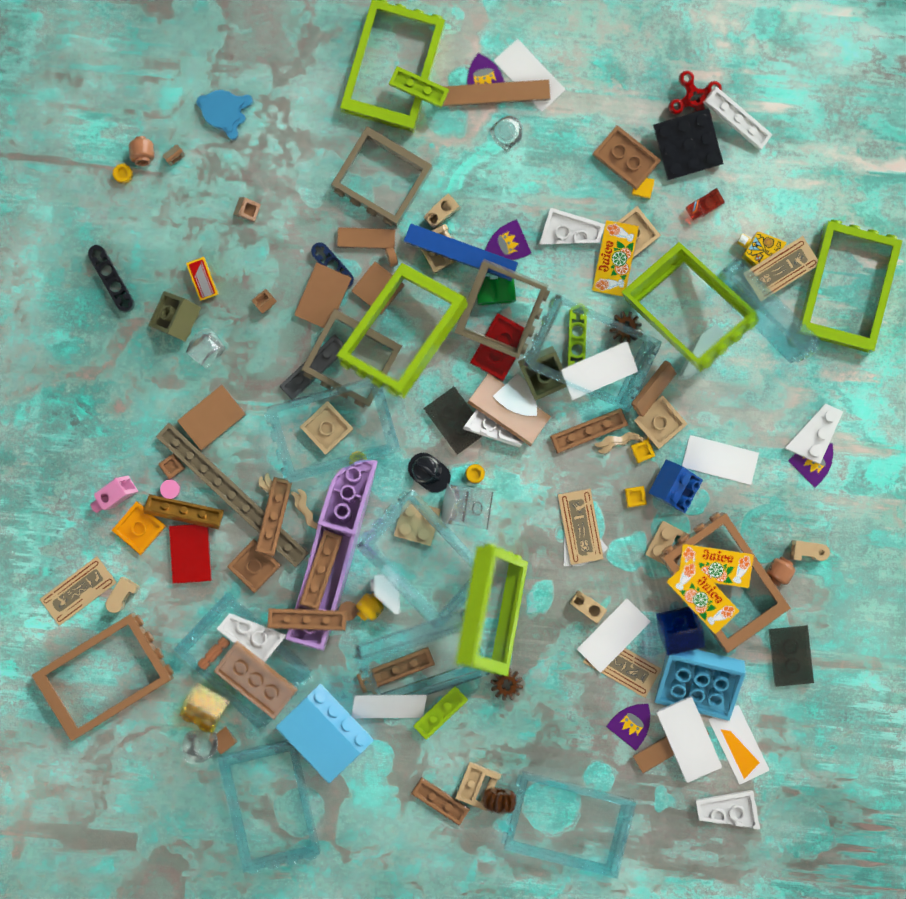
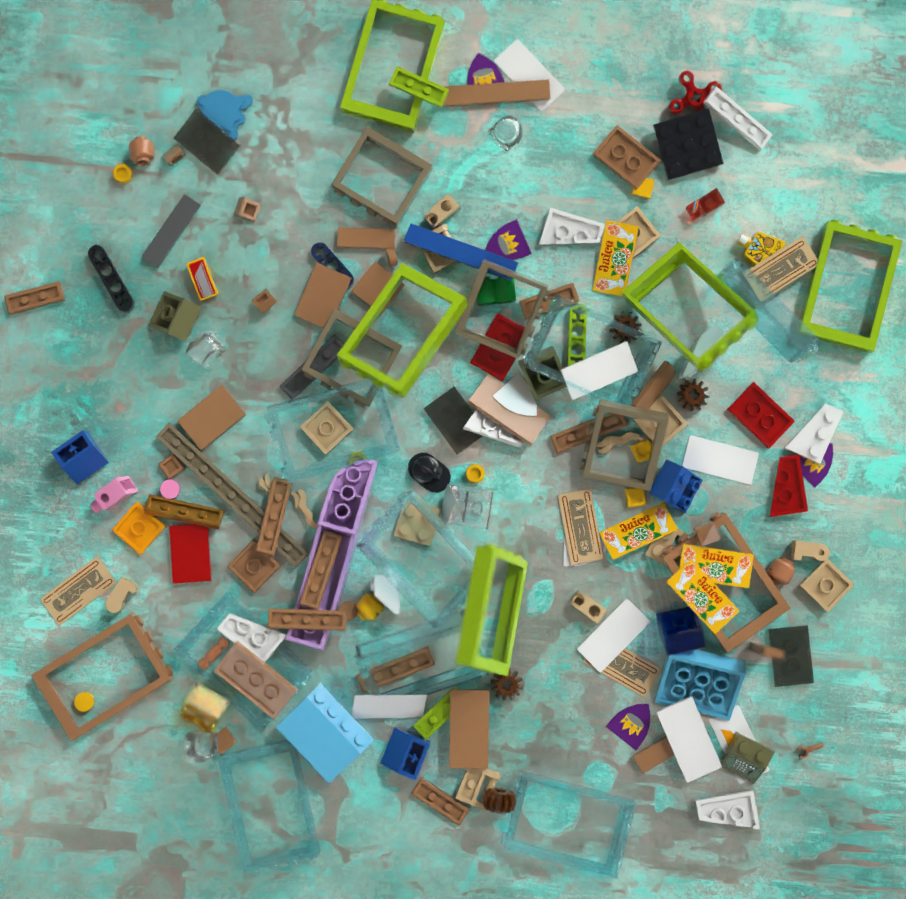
(34, 298): none -> medium nougat tile
(80, 456): none -> blue slope
(84, 701): none -> yellow tile
(171, 231): none -> dark grey tile
(207, 141): none -> clear smoke tile
(405, 753): none -> blue slope
(469, 728): none -> medium nougat tile
(567, 291): none -> medium nougat tile
(631, 411): none -> dark tan window
(638, 531): none -> sticker
(697, 390): none -> reddish brown gear
(707, 533): none -> medium nougat slope
(746, 757): none -> olive slope
(760, 415): none -> red tile
(766, 650): none -> medium nougat tile
(789, 488): none -> red wing
(809, 749): none -> nougat hand
(826, 585): none -> tan plate

